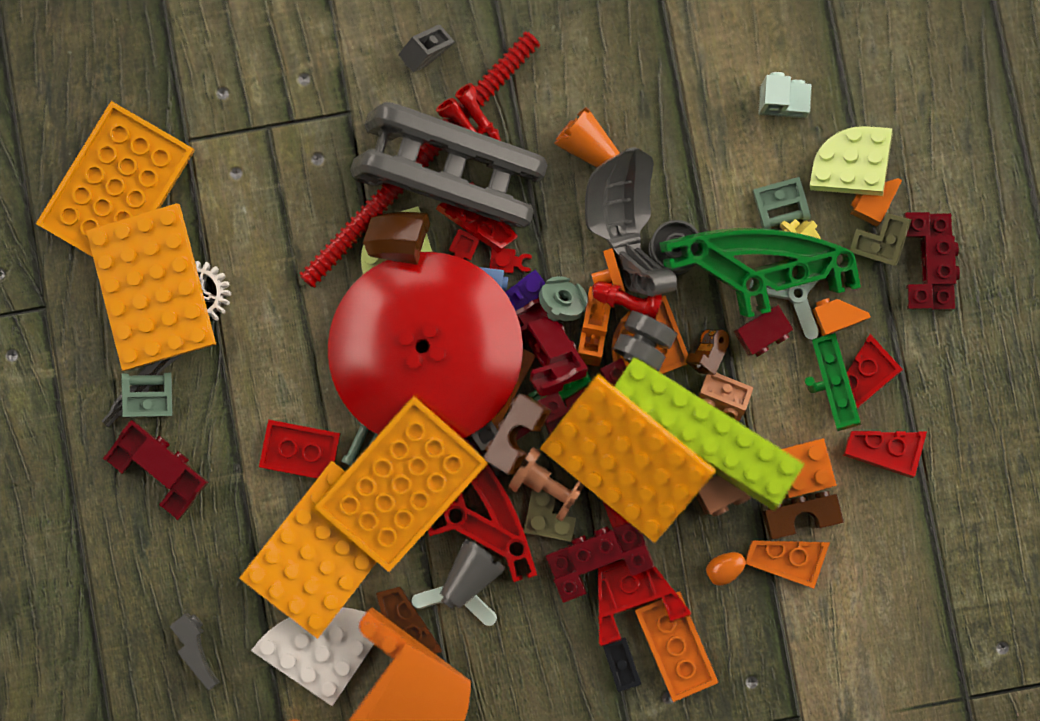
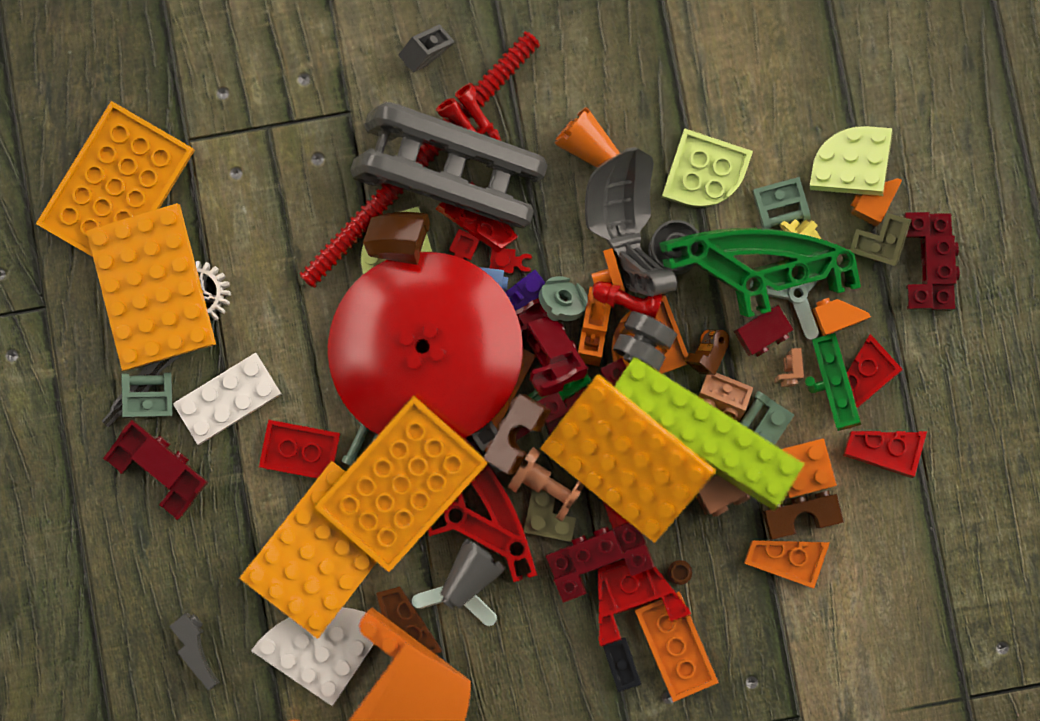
(227, 398): none -> white plate
(679, 572): none -> reddish brown plate
(705, 170): none -> yellowish green plate
(725, 568): orange animal -> none
(774, 420): none -> sand green plate
(784, 96): light aqua brick -> none
(794, 366): none -> nougat bracket

